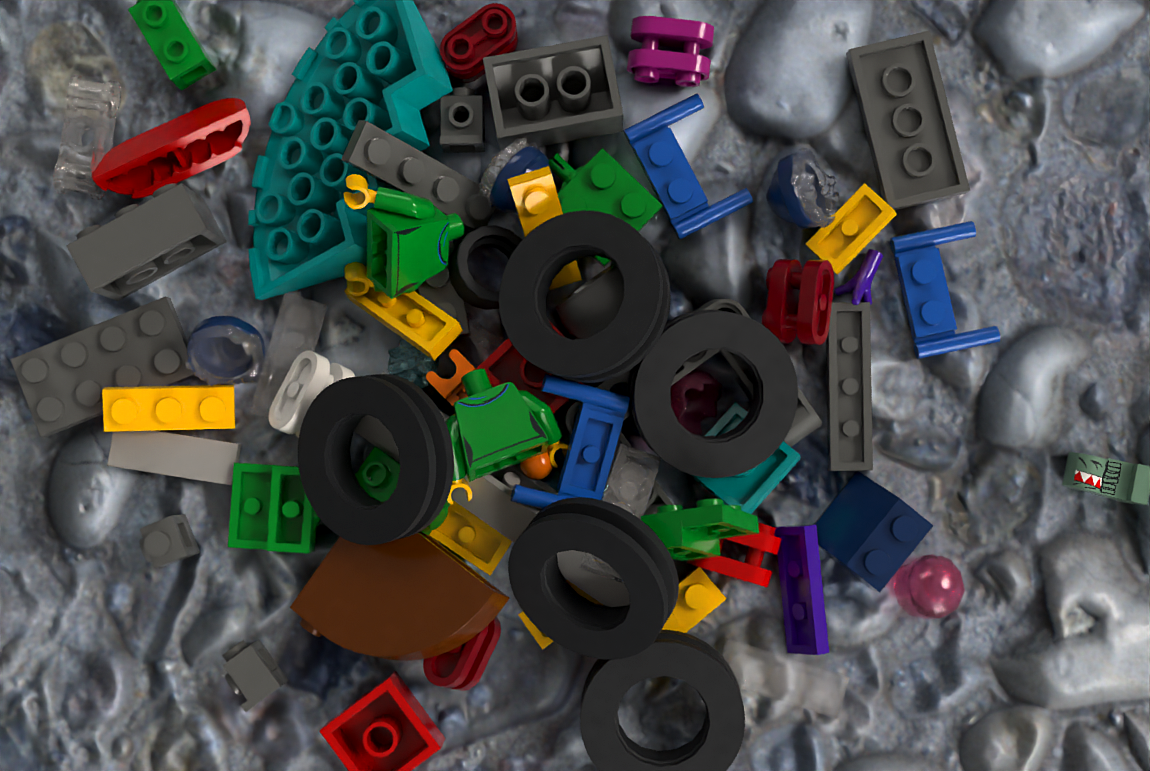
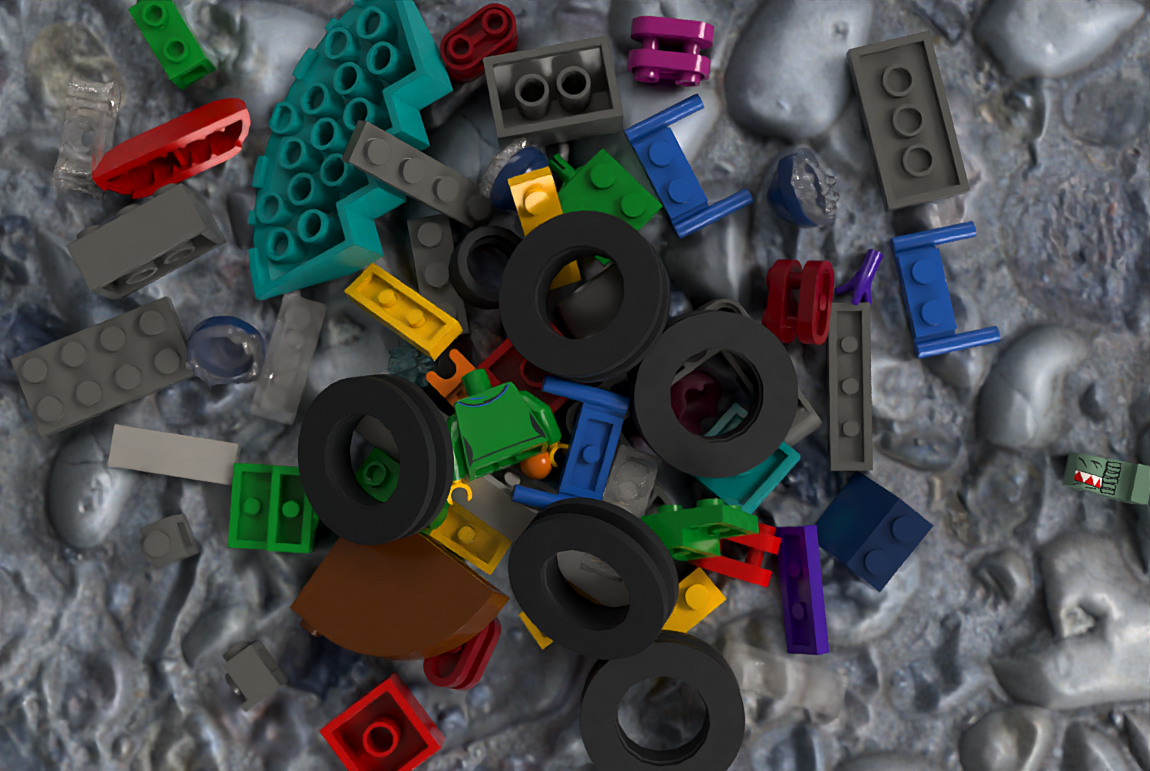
(168, 408): yellow plate -> none
(302, 384): white brick -> none
(404, 240): green torso -> none
(464, 136): dark grey brick -> none
(852, 228): yellow plate -> none
(929, 587): clear pink hair -> none

